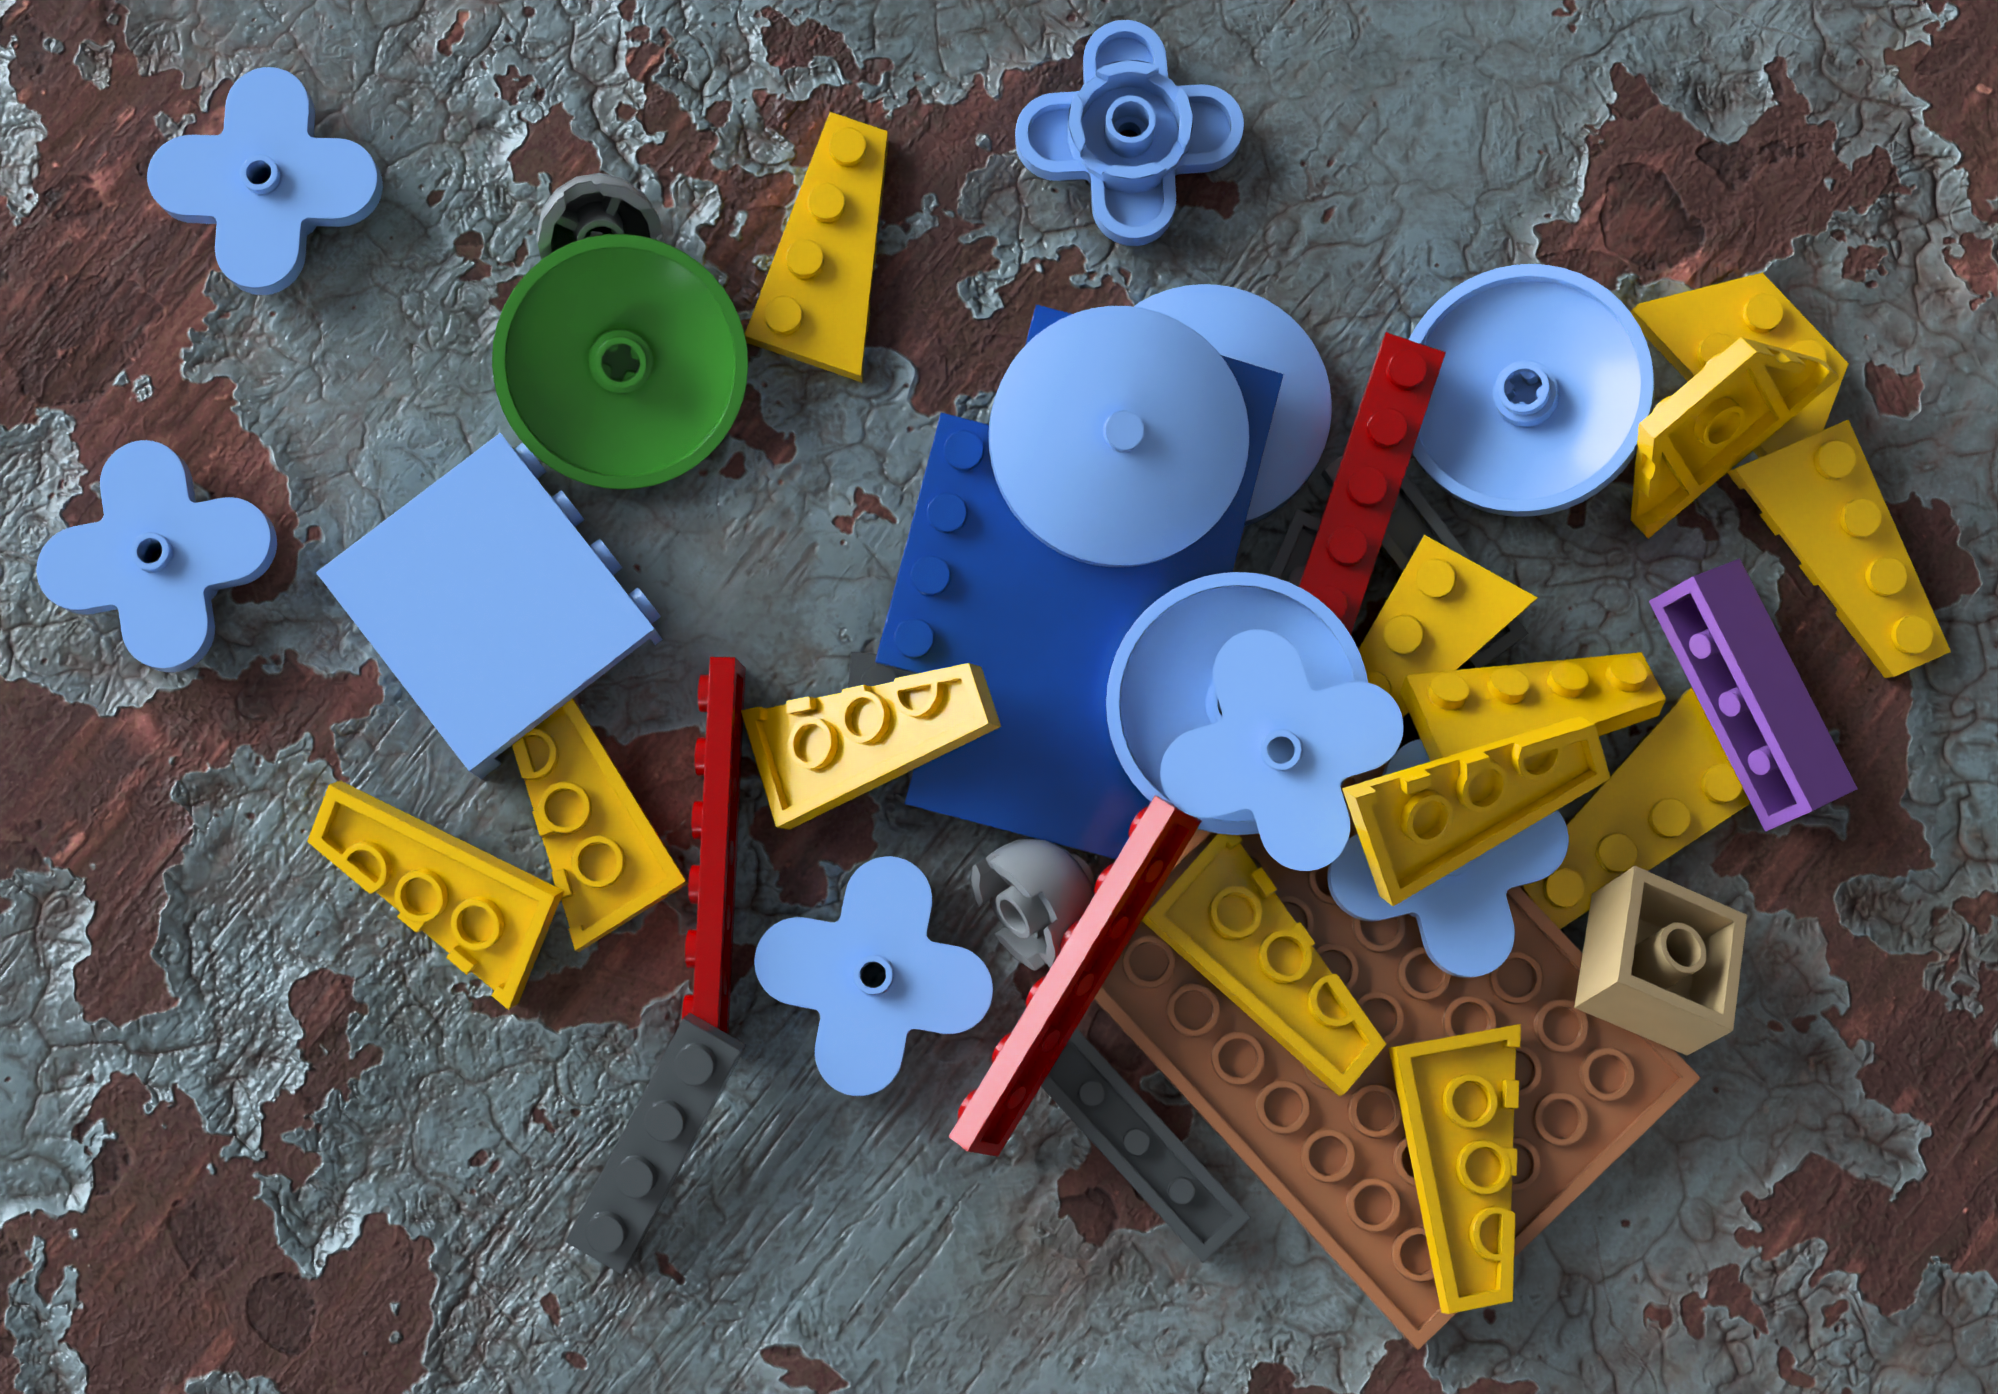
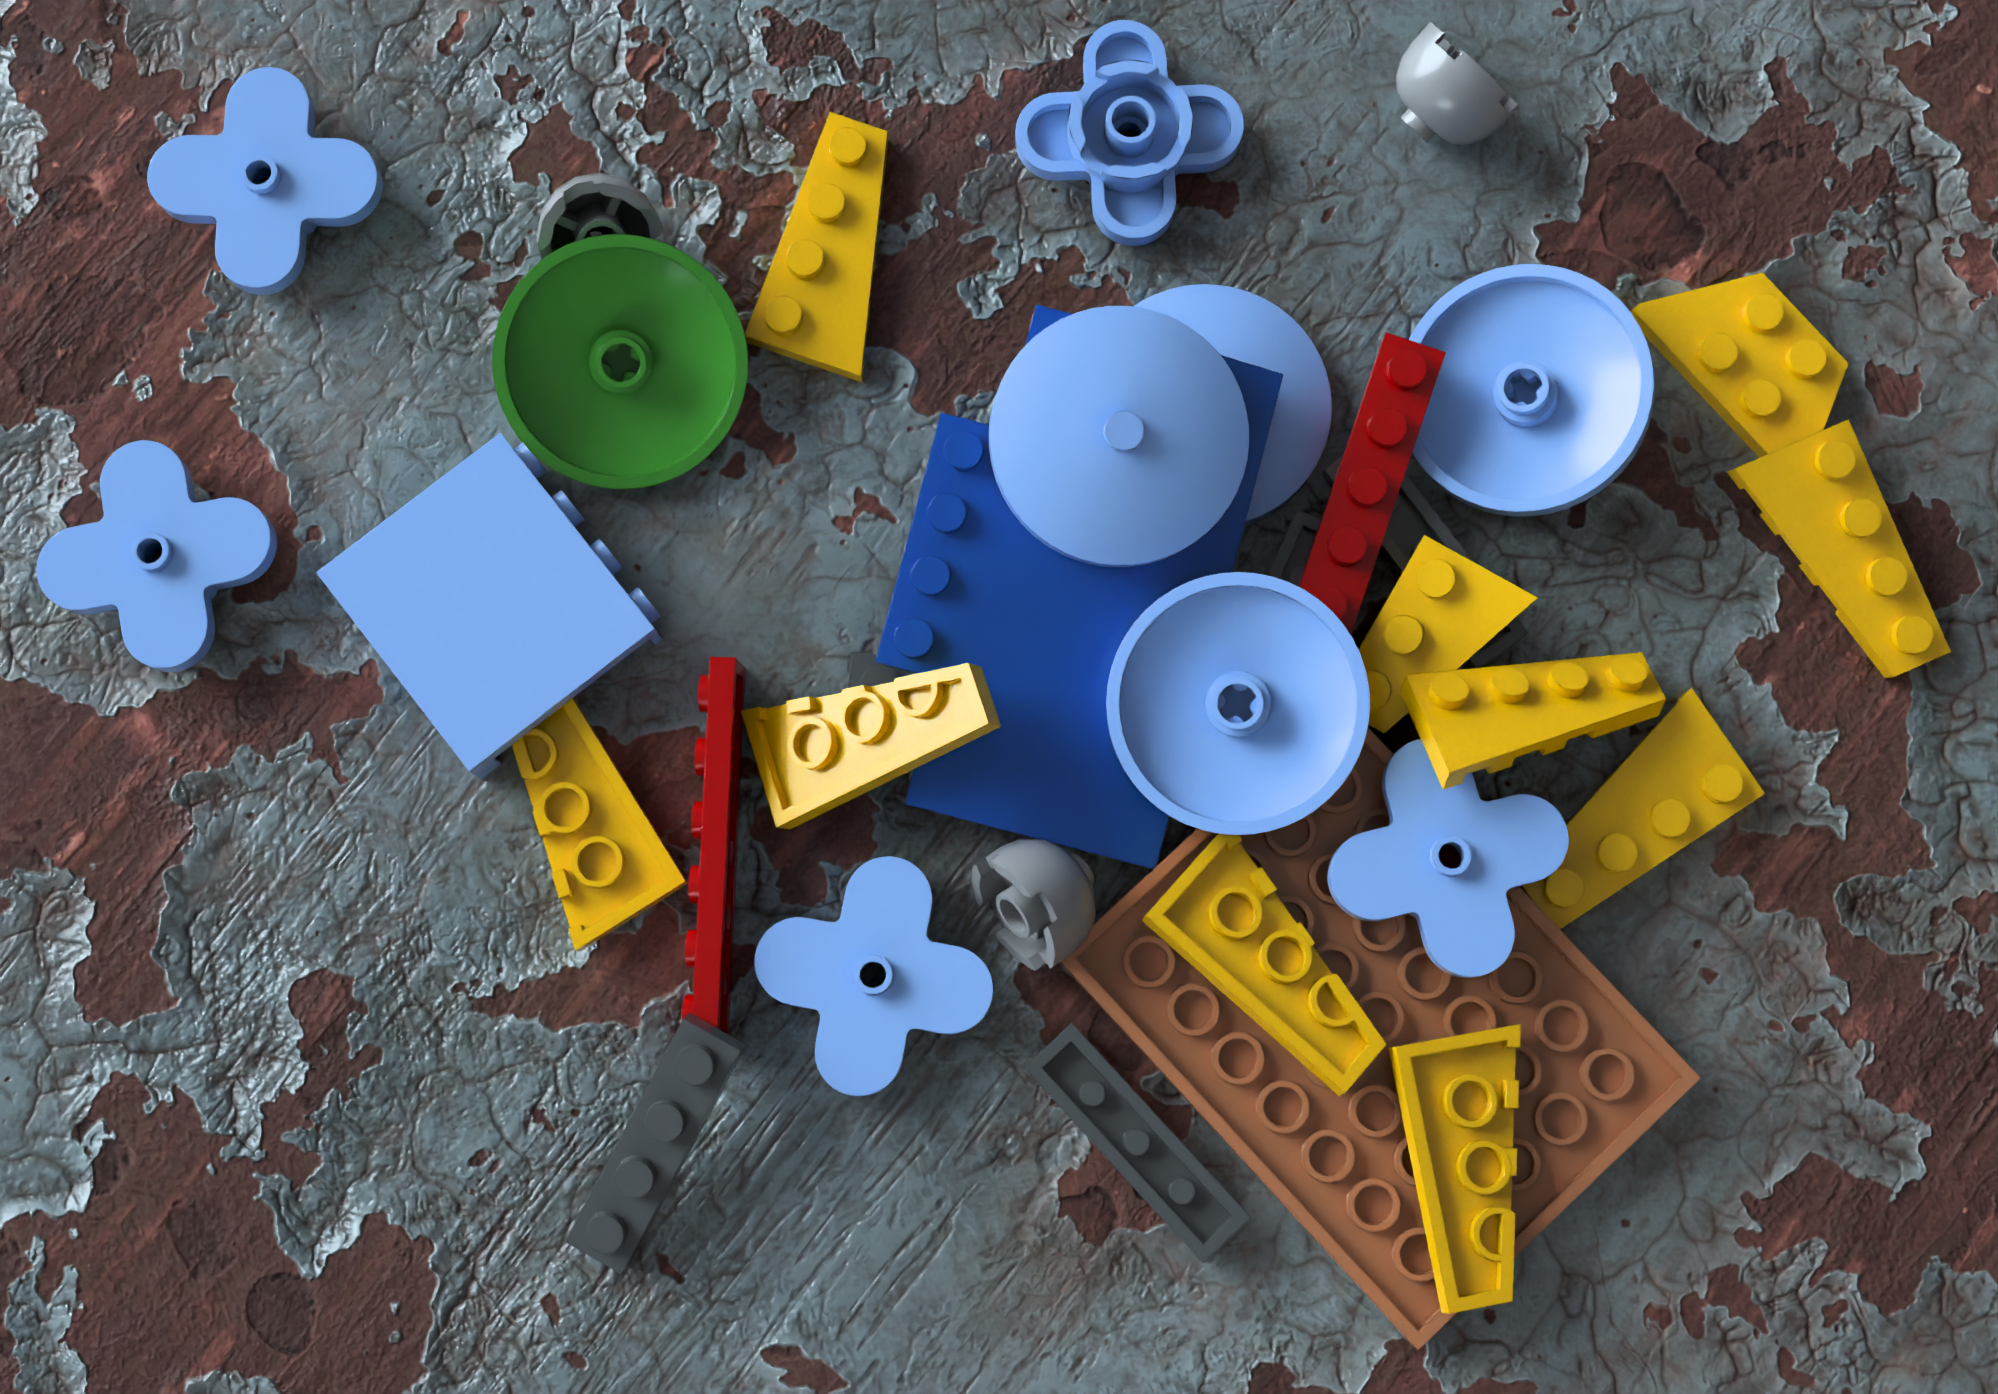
(457, 894): yellow wing -> none
(1066, 992): red plate -> none
(1333, 736): light blue plant -> none
(1449, 92): none -> light grey cylinder
(1462, 805): yellow wing -> none
(1661, 961): tan brick -> none
(1717, 423): yellow wing -> none
(1752, 694): medium lavender brick -> none

